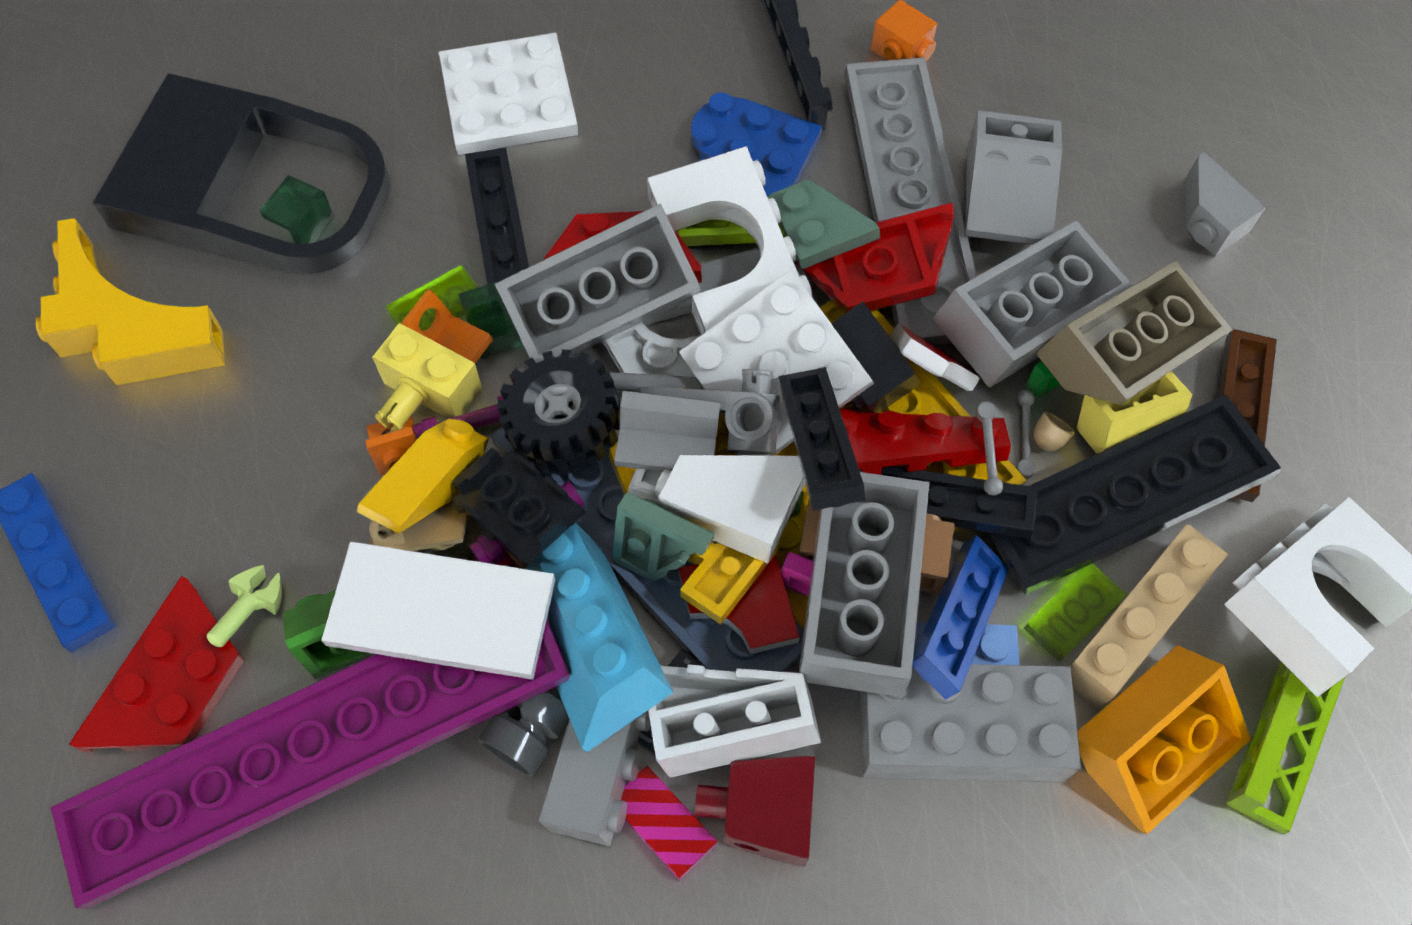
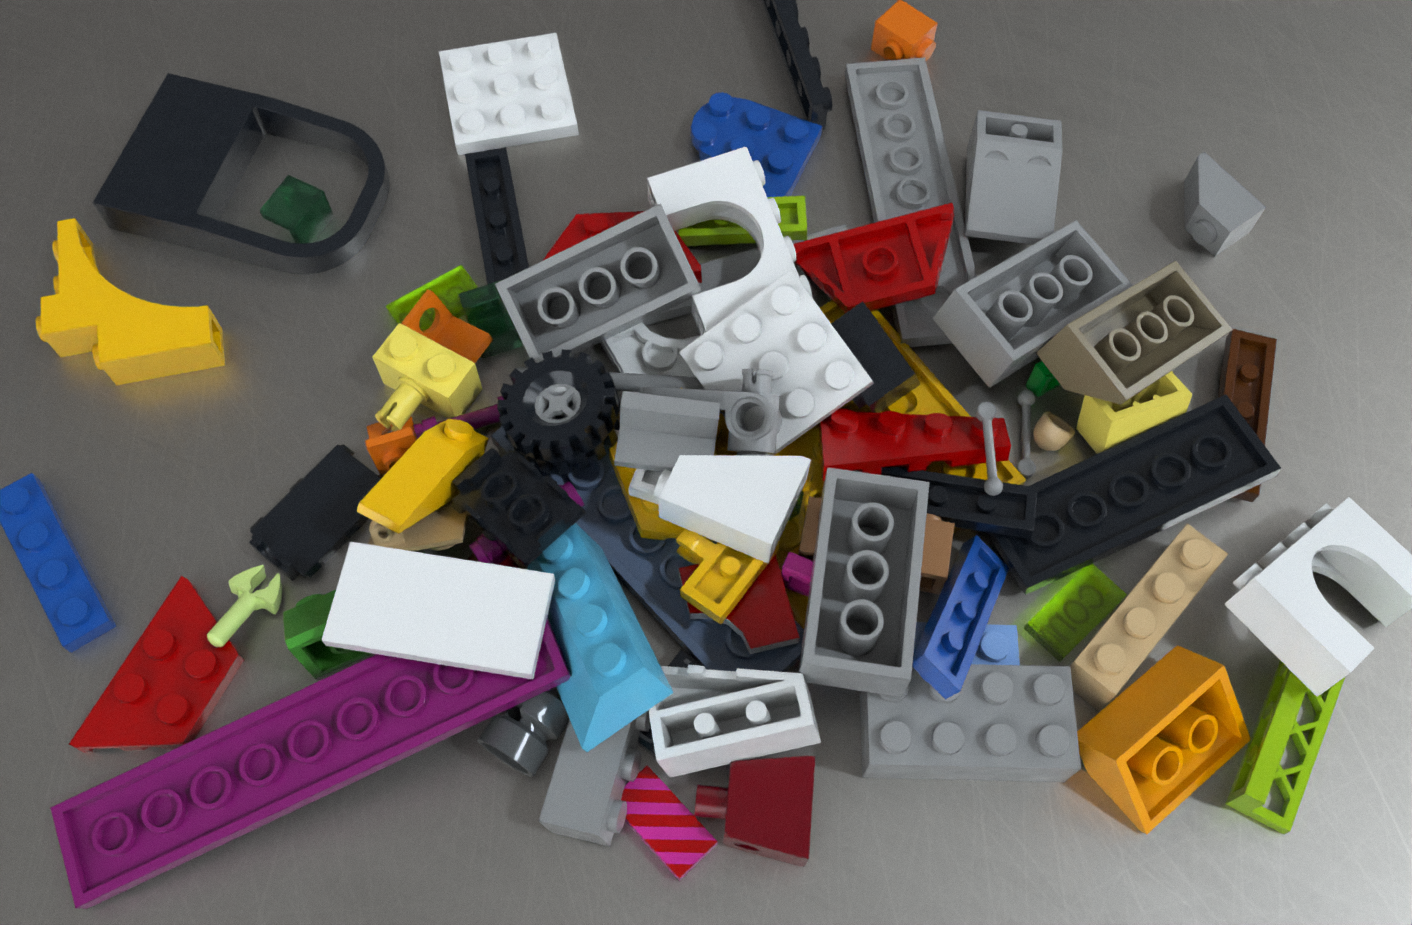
(315, 515): none -> black piece
(654, 539): sand green wing -> none
(821, 223): sand green wing -> none
(821, 440): black plate -> none
(933, 358): white tile -> none

